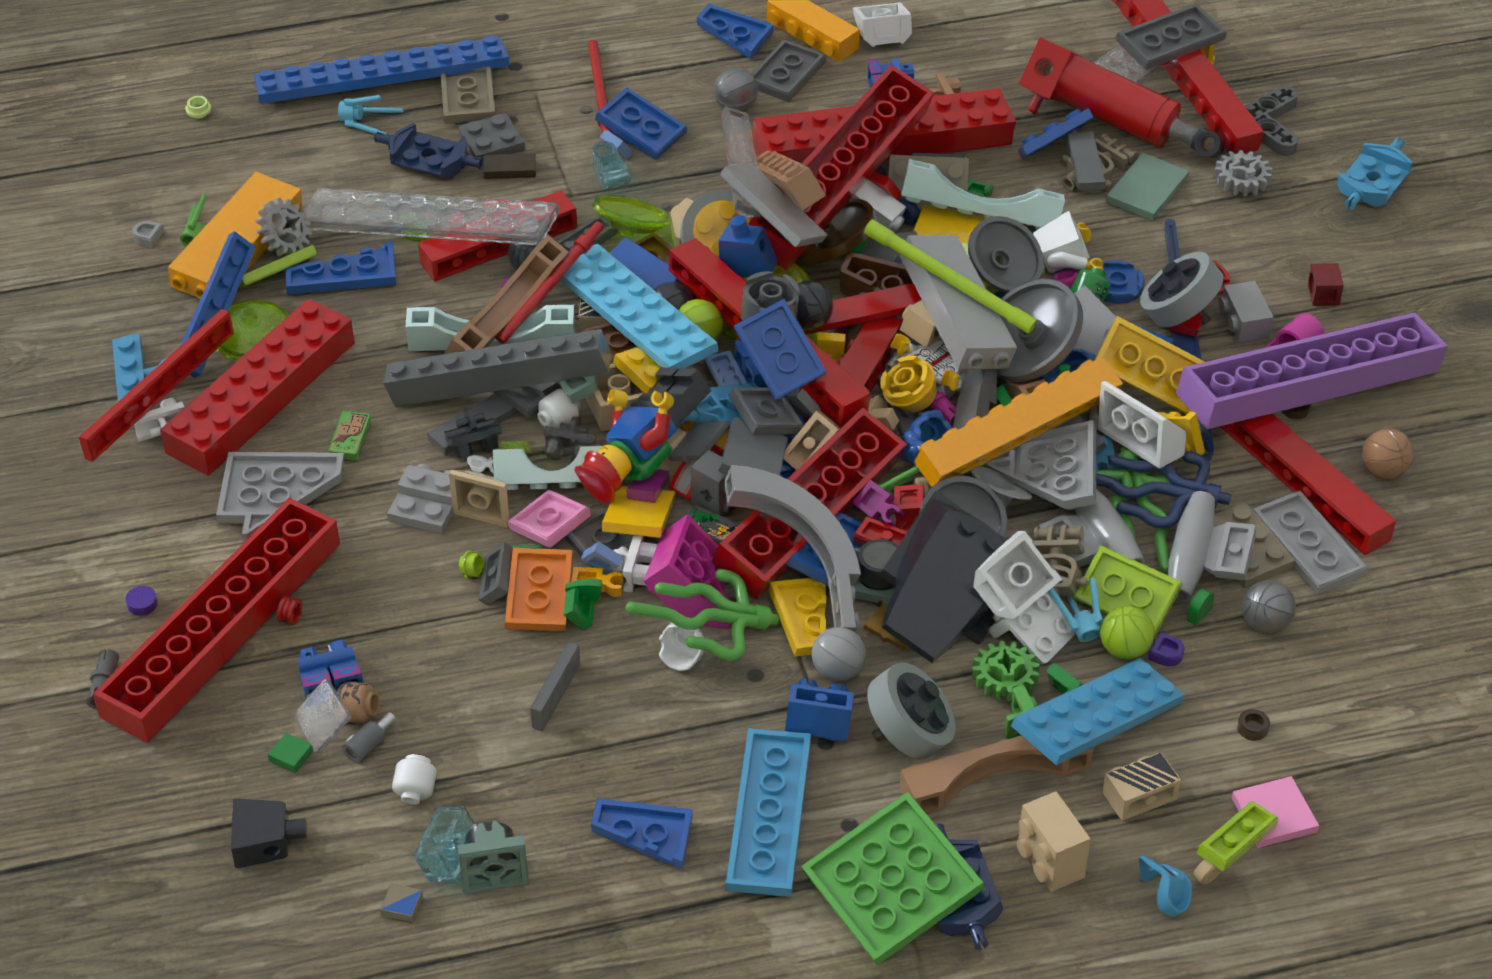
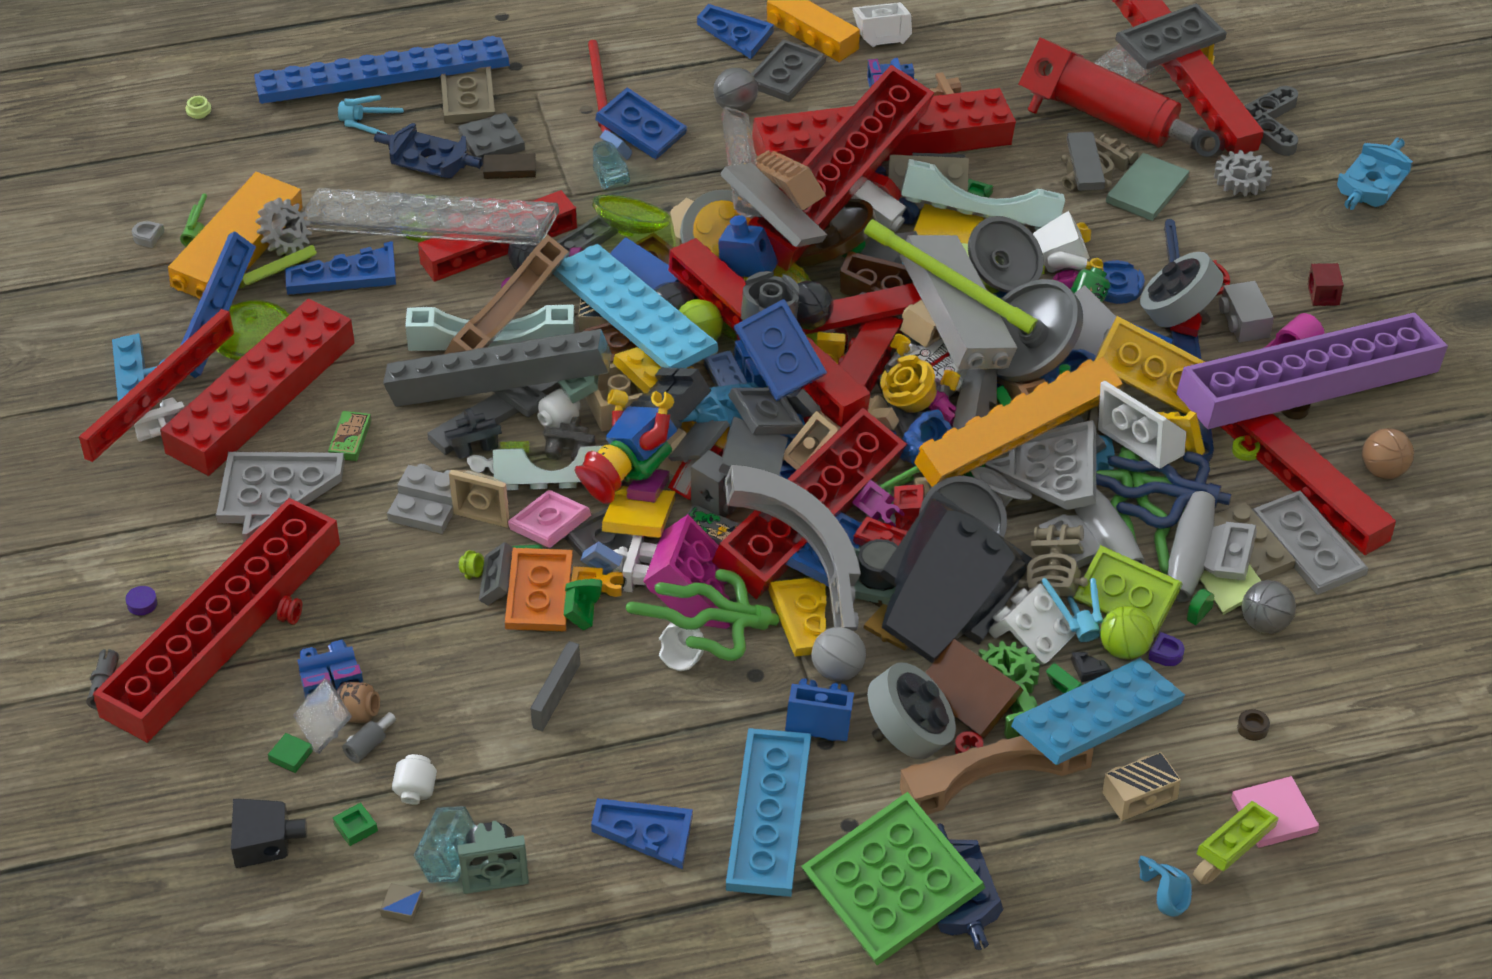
(355, 824): none -> green tile
(581, 246): red bar -> none
(967, 738): none -> red bush
(973, 687): none -> reddish brown tile
(1014, 577): white slope -> none
(1053, 841): tan brick -> none
(1075, 121): blue wing -> none
(1088, 667): none -> black tile
(1228, 592): none -> yellowish green piece
(1241, 452): none -> lime tile

